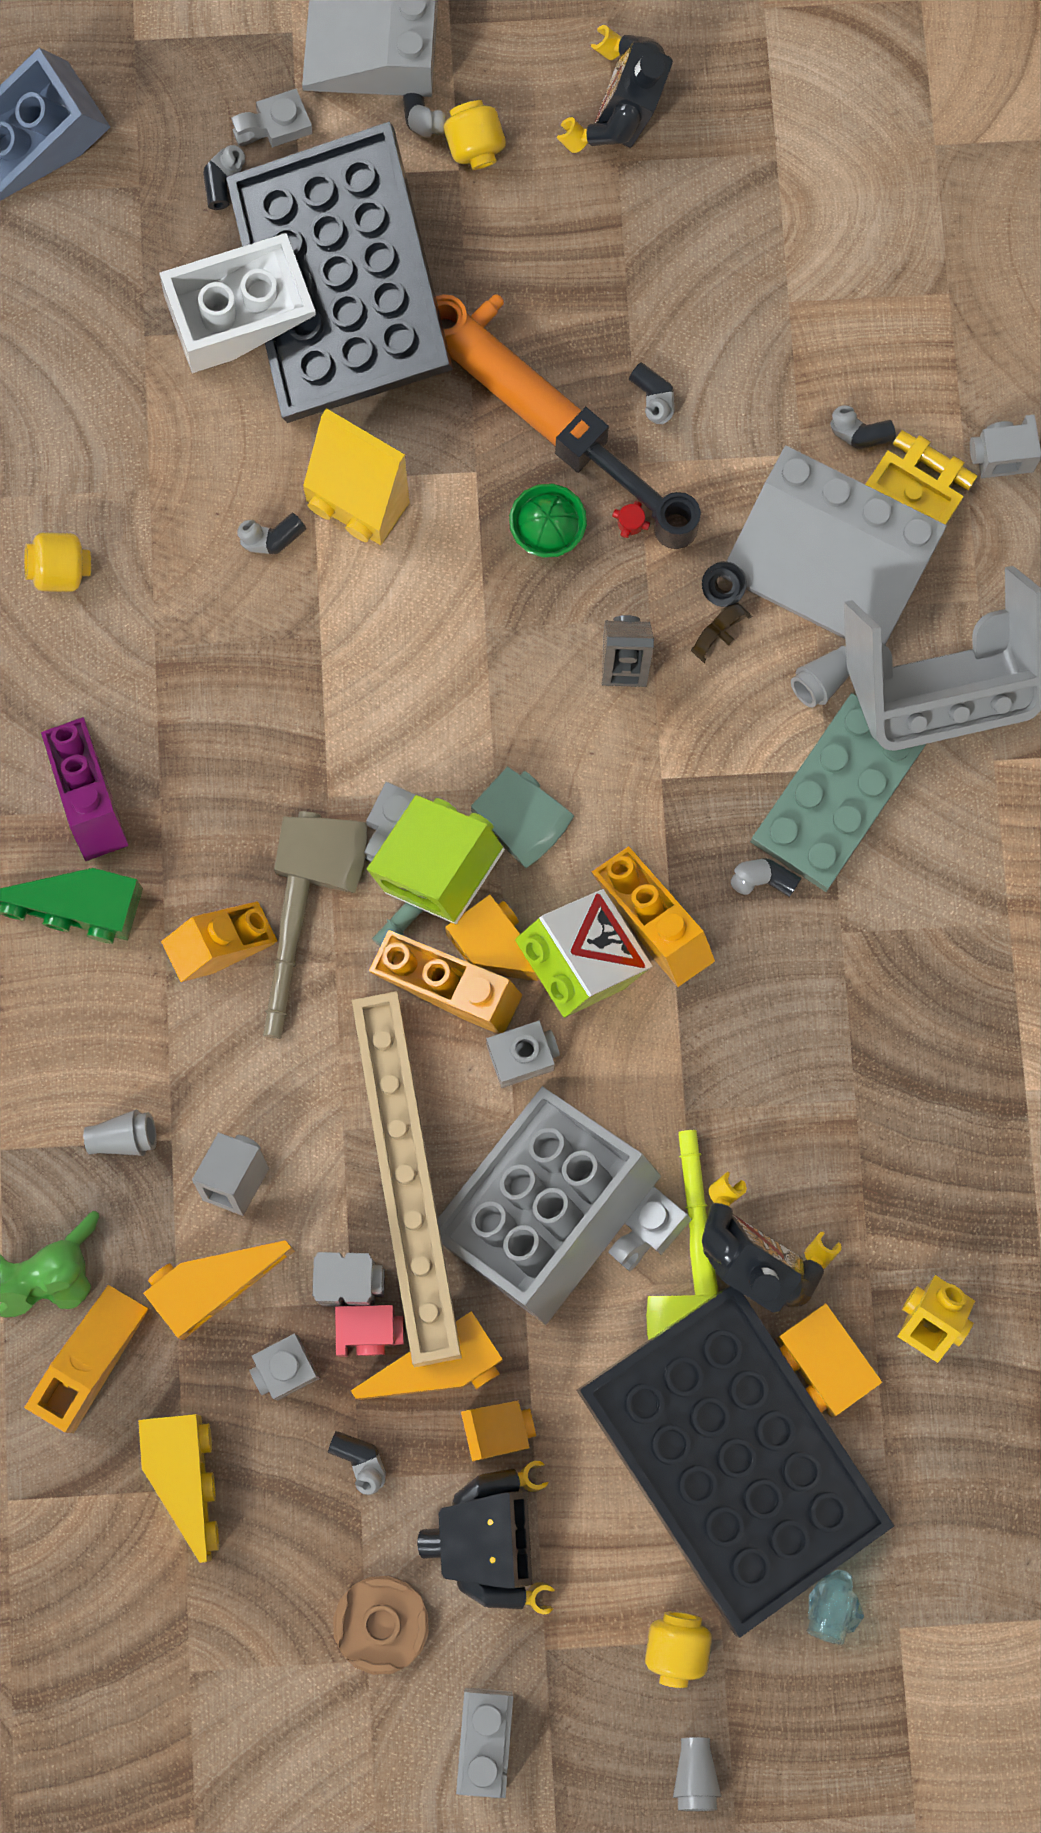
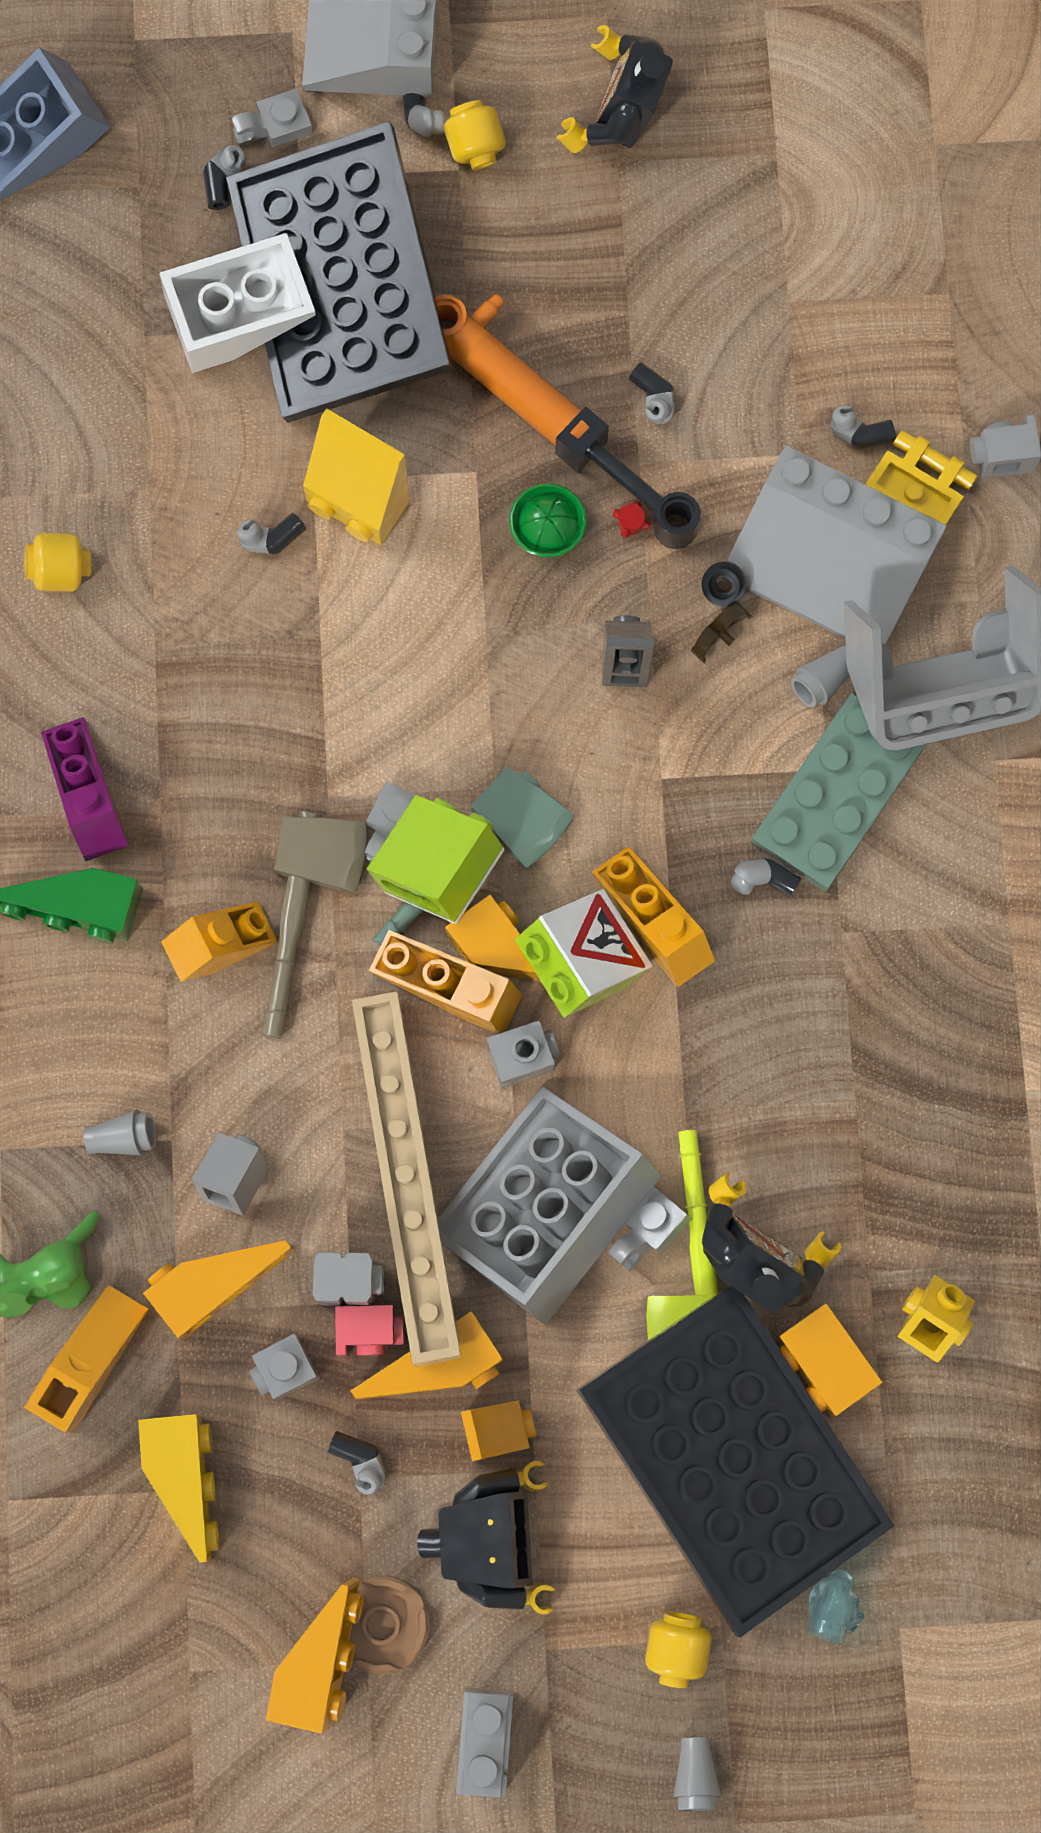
(310, 1677): none -> light orange slope

